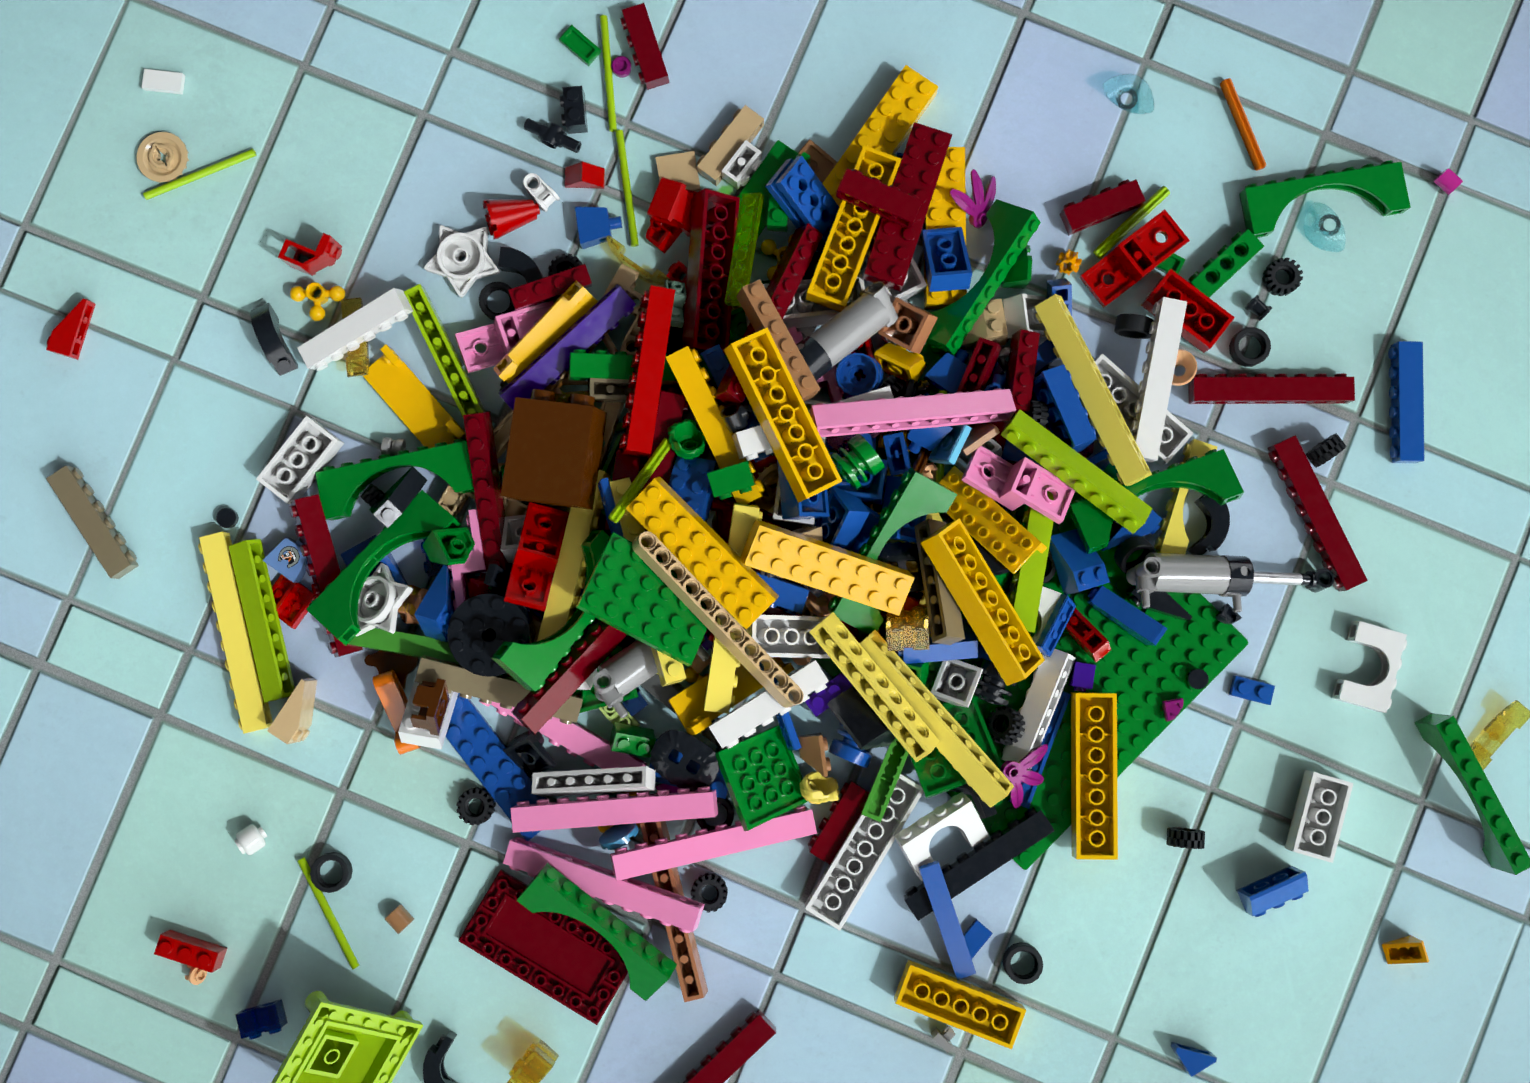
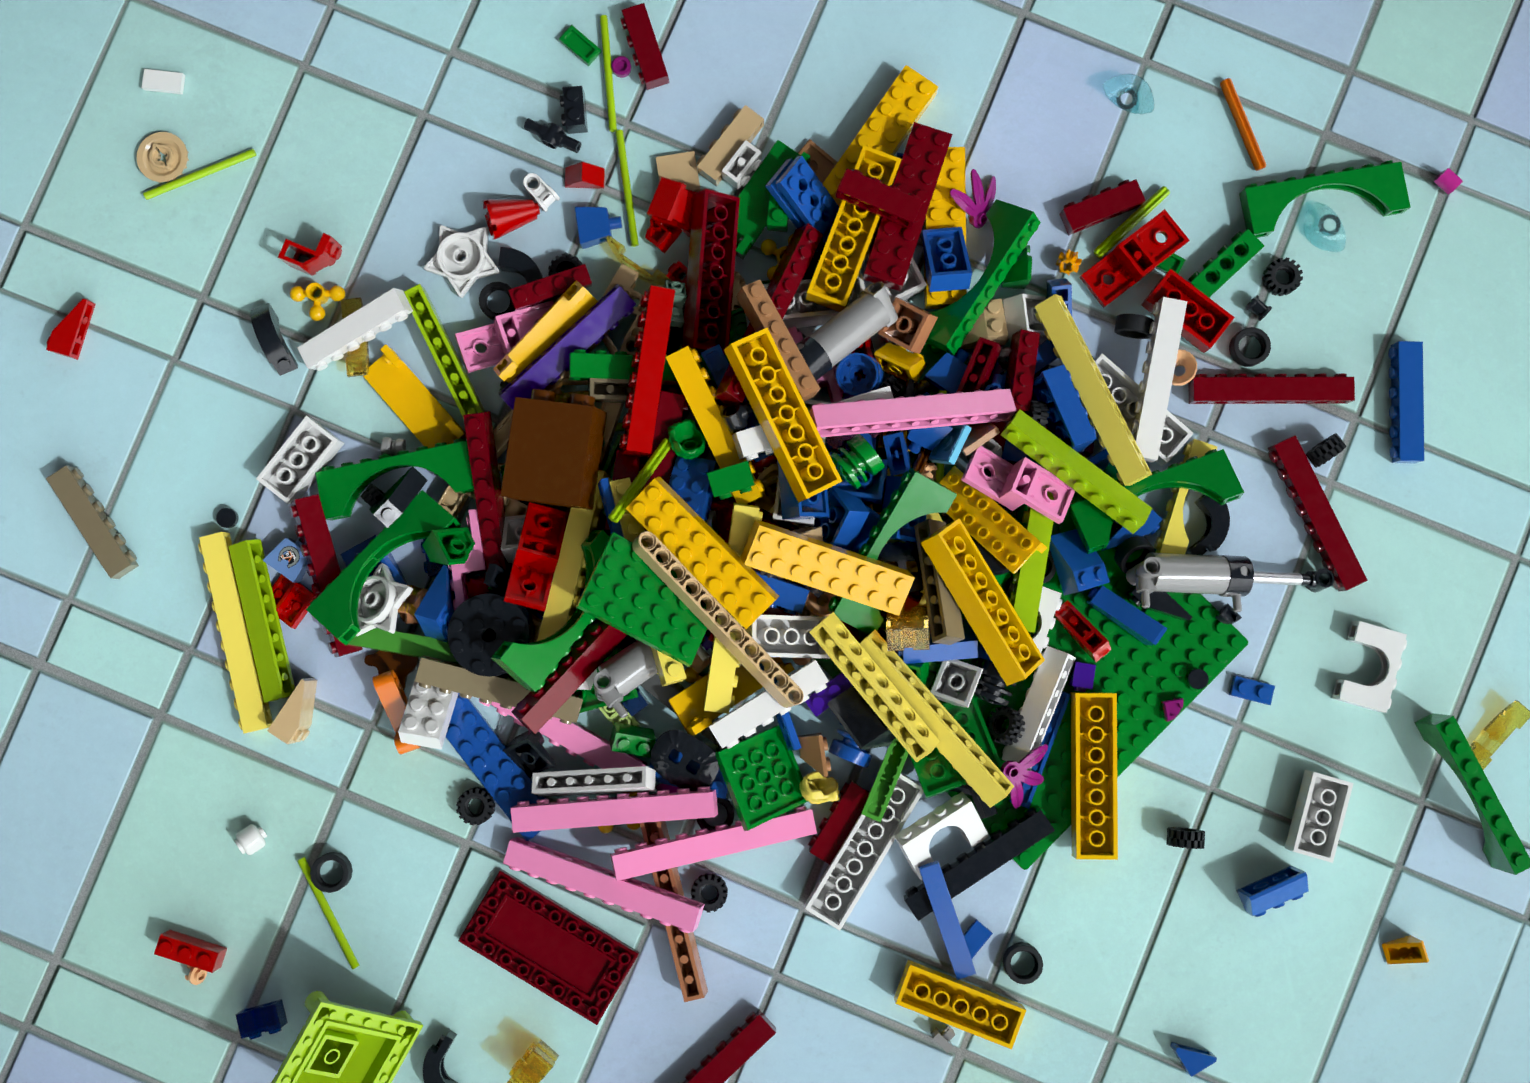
(399, 919): medium nougat brick -> none
(433, 702): reddish brown panel -> none
(555, 893): green arch -> none
(618, 836): dark azure tile -> none
(744, 246): clear neon green plate -> none
(1055, 625): blue tile -> none

